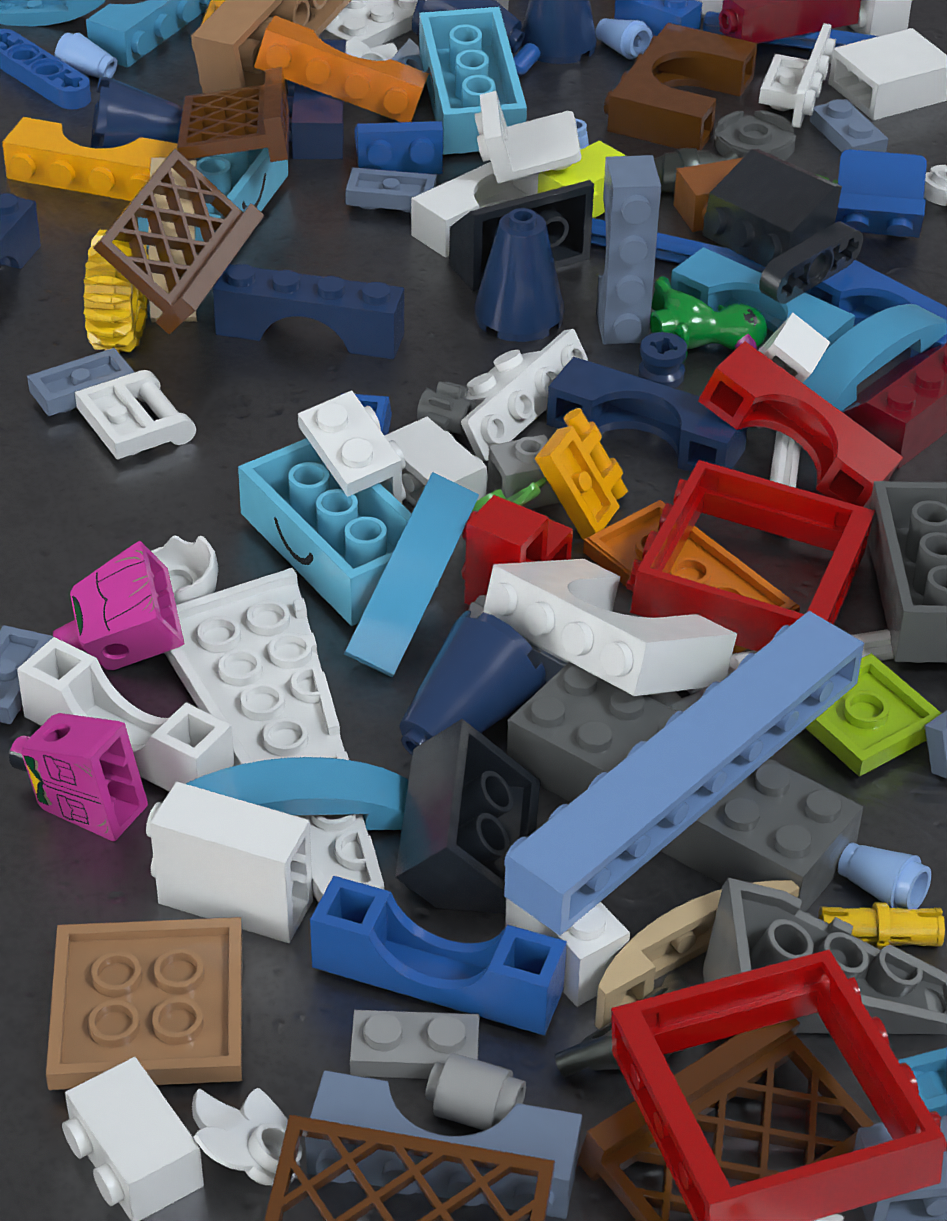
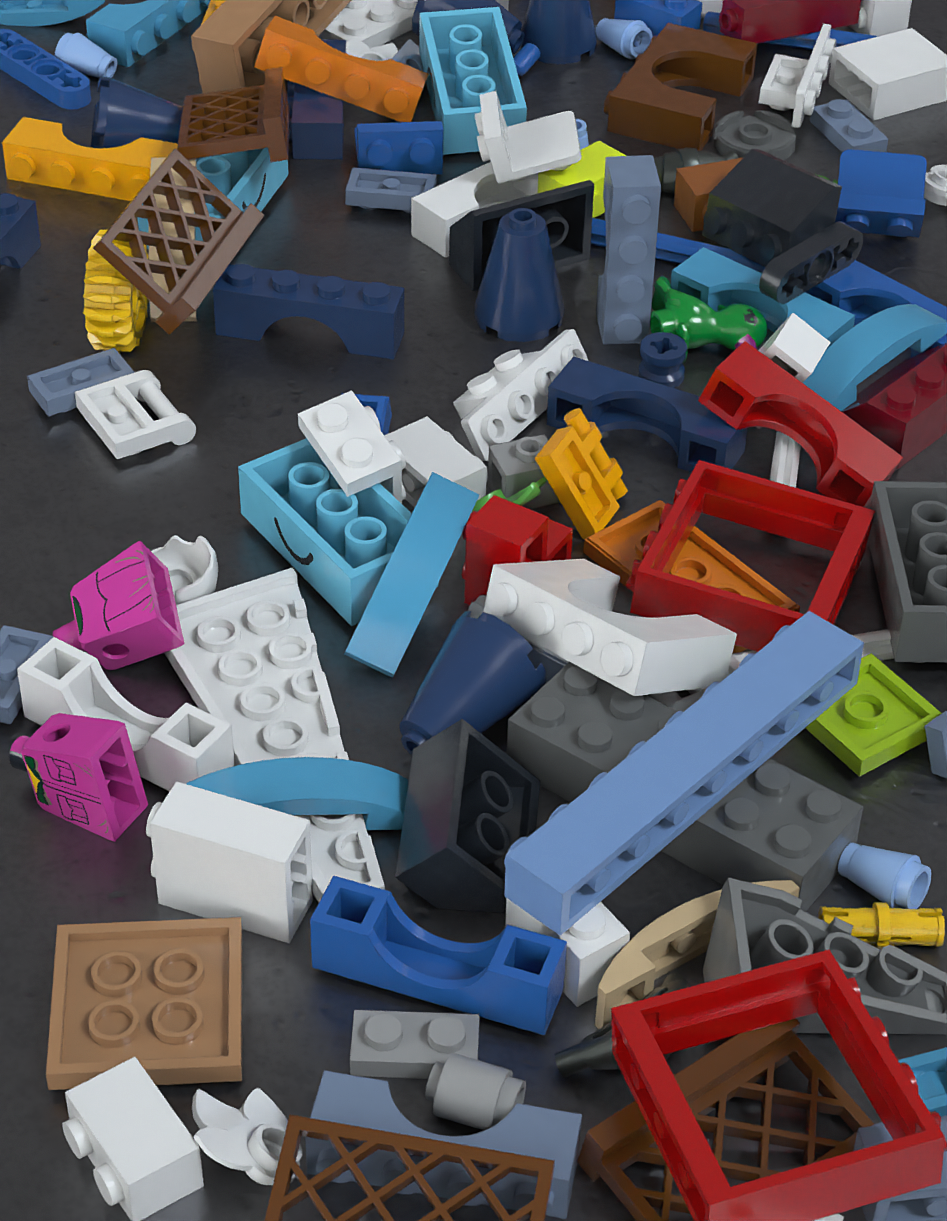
(446, 406): dark grey gear -> none

